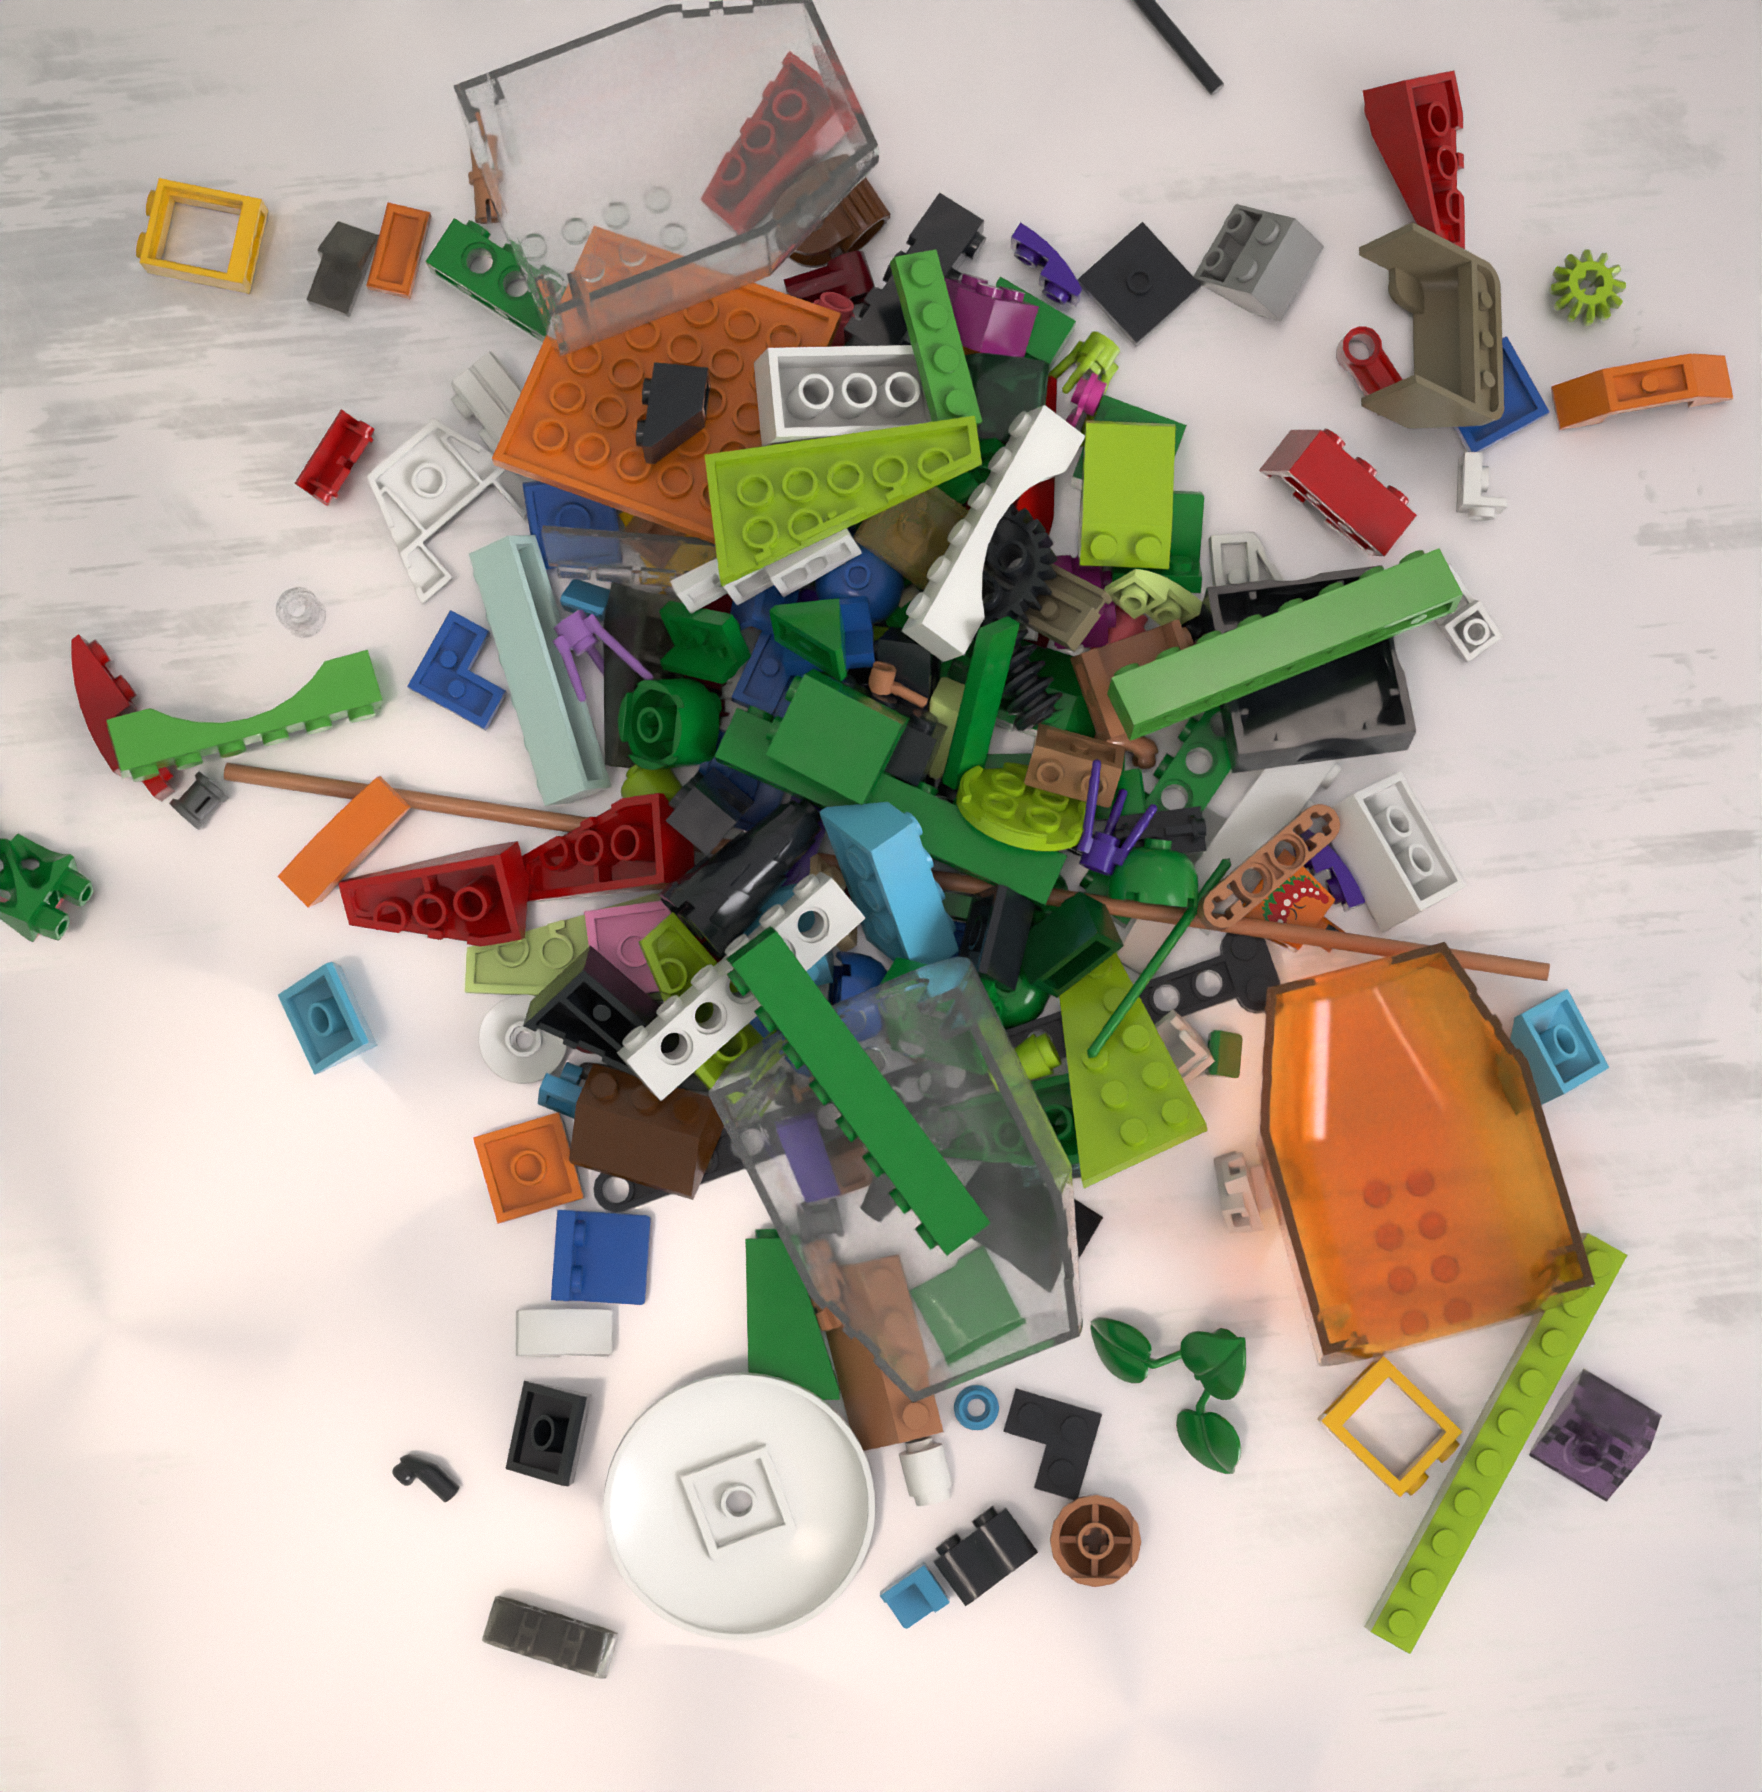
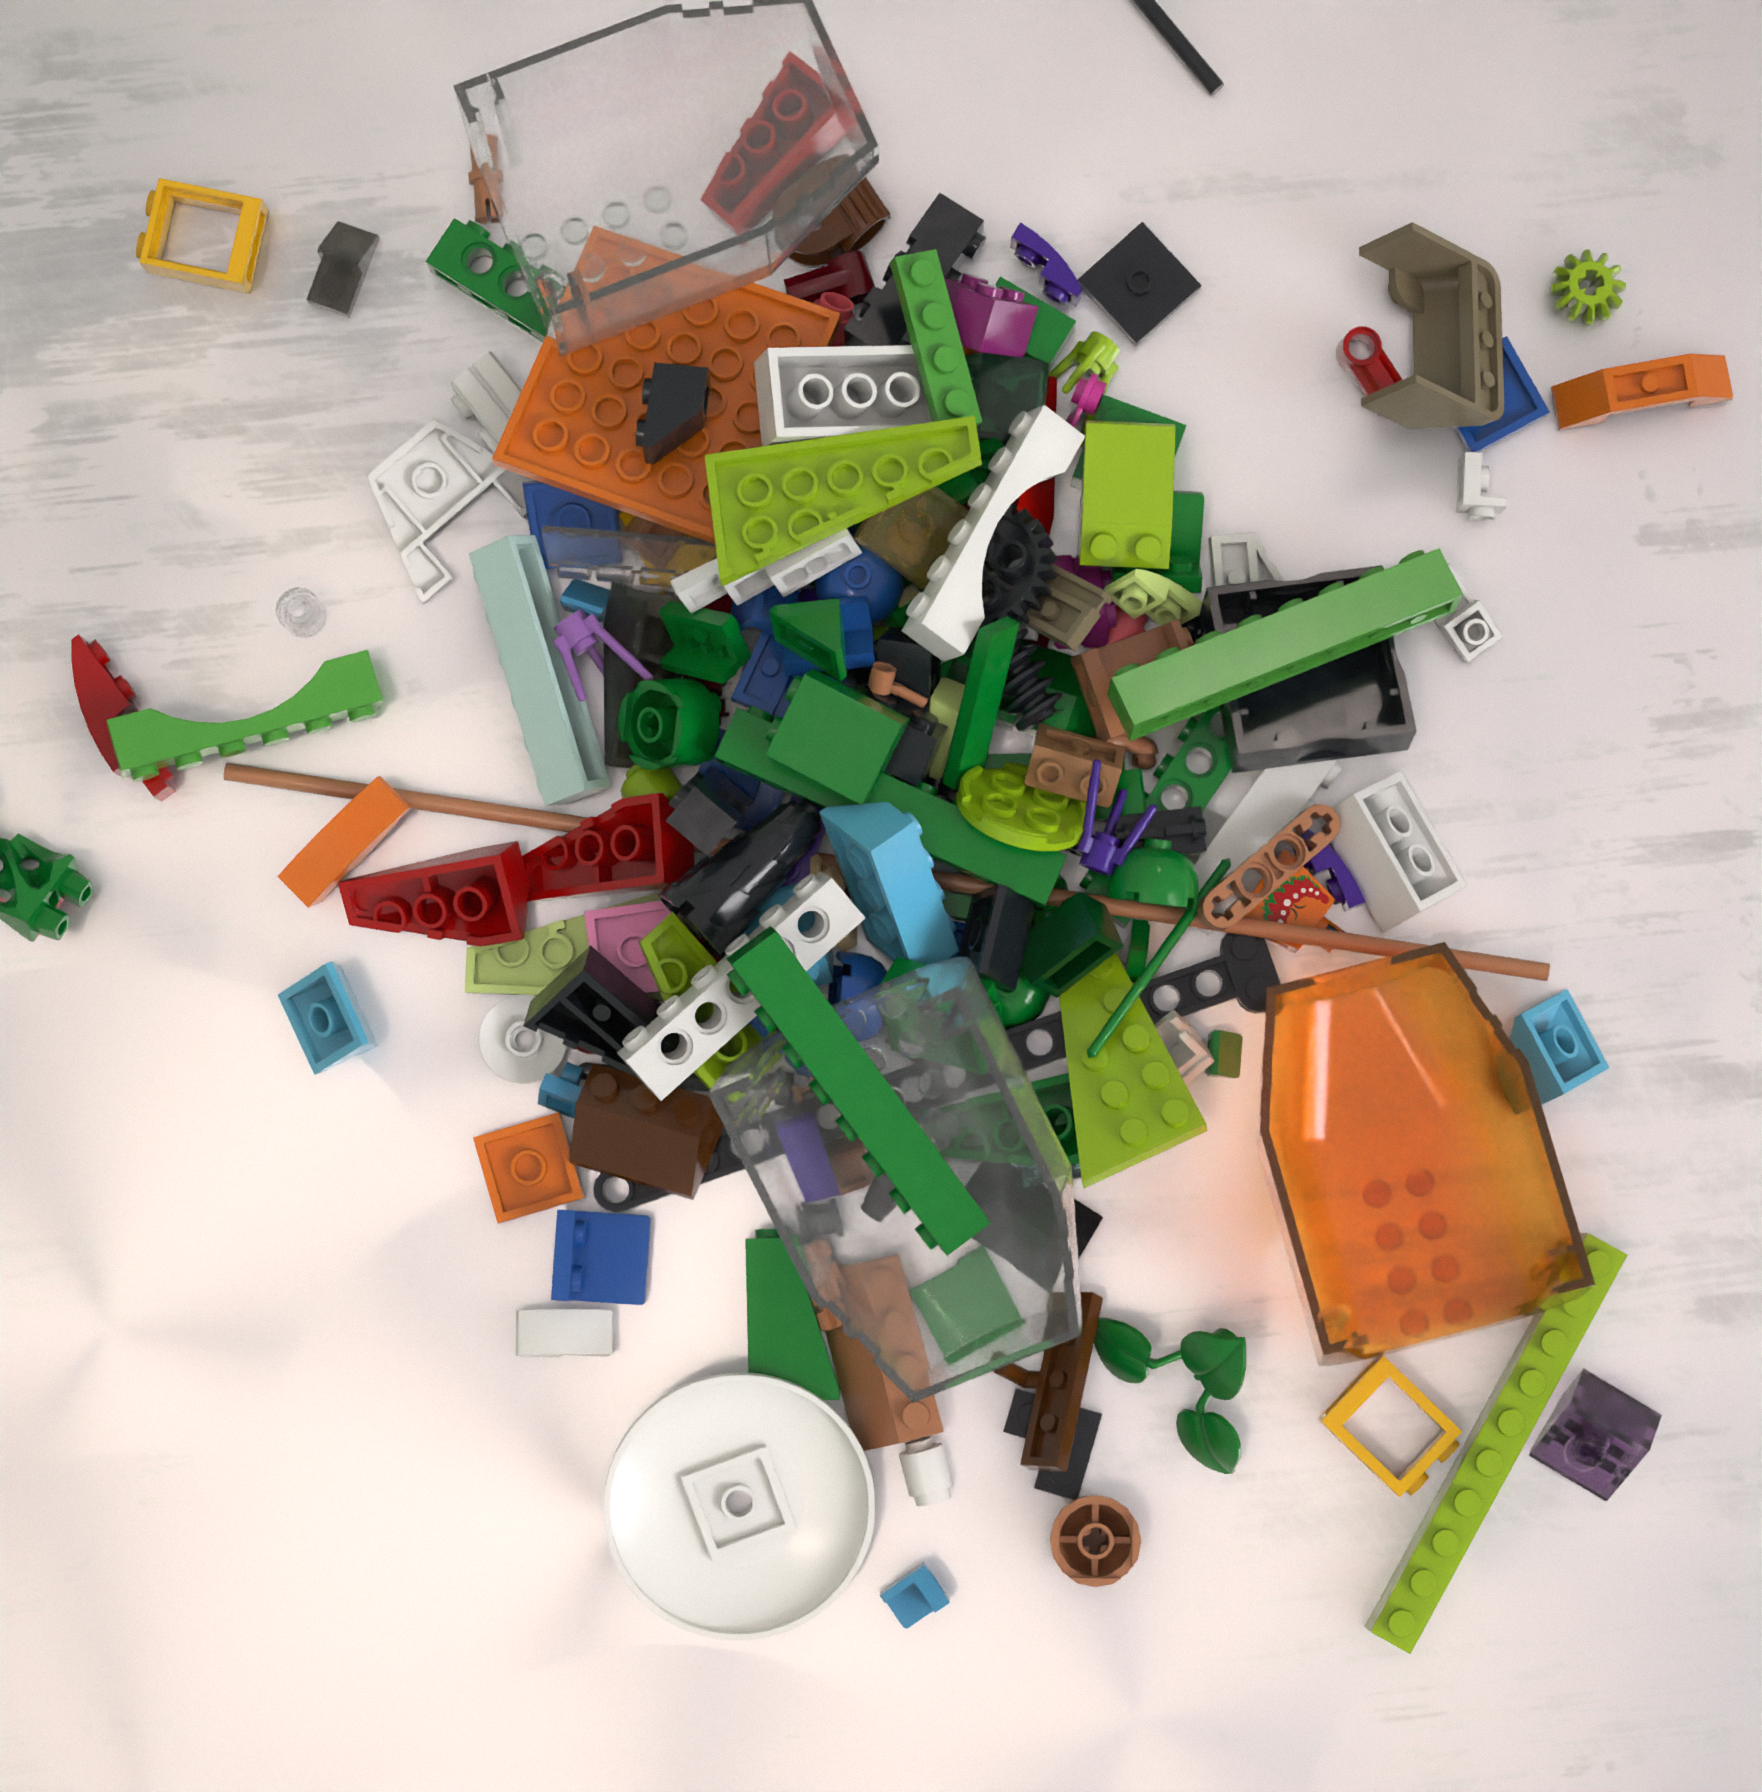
(198, 800): dark grey bush -> none
(335, 457): red hinge -> none
(399, 250): orange tile -> none
(428, 1474): black arm -> none
(446, 673): blue plate -> none
(548, 1433): black slope -> none
(550, 1637): clear smoke beam -> none
(976, 1422): dark azure plate -> none
(984, 1555): black brick -> none
(1038, 1056): lime cone -> none
(1057, 1393): none -> reddish brown plate
(1137, 949): none -> green tile
(1241, 1192): piece -> none
(1259, 261): light grey slope -> none
(1341, 489): red wedge -> none
(1416, 136): red wedge -> none

